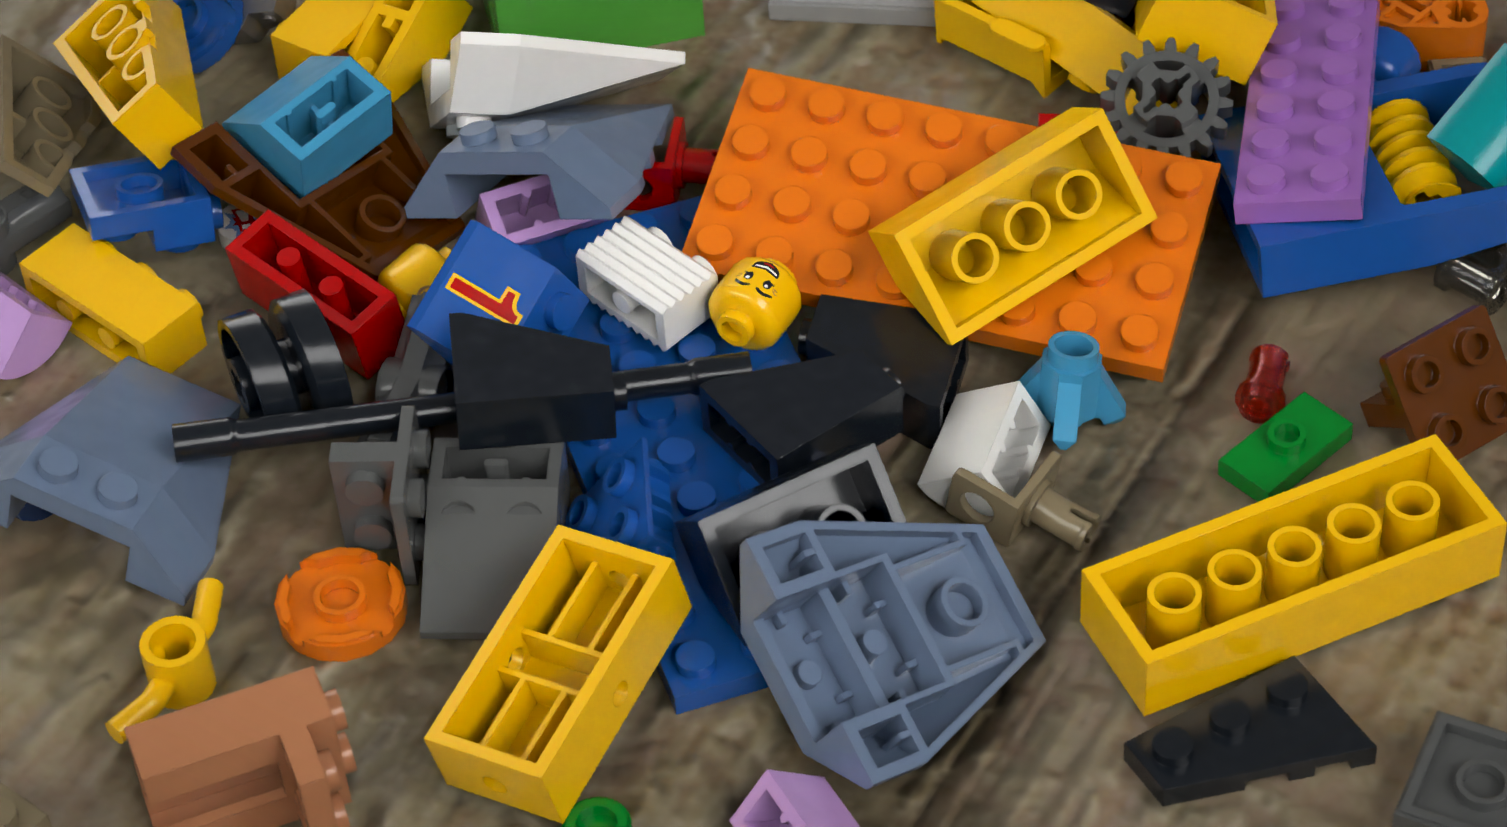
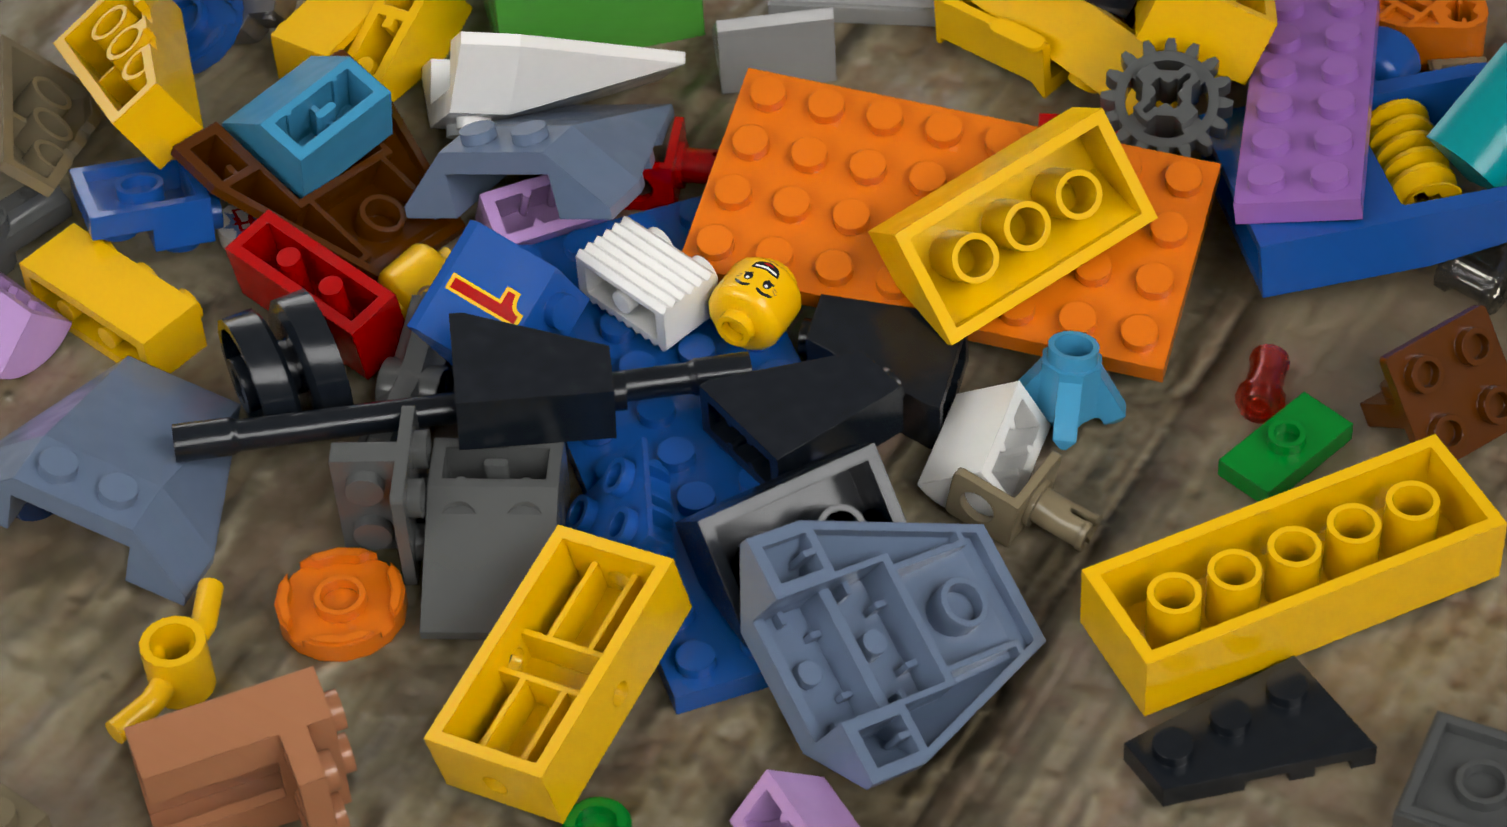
(779, 43): none -> light grey slope

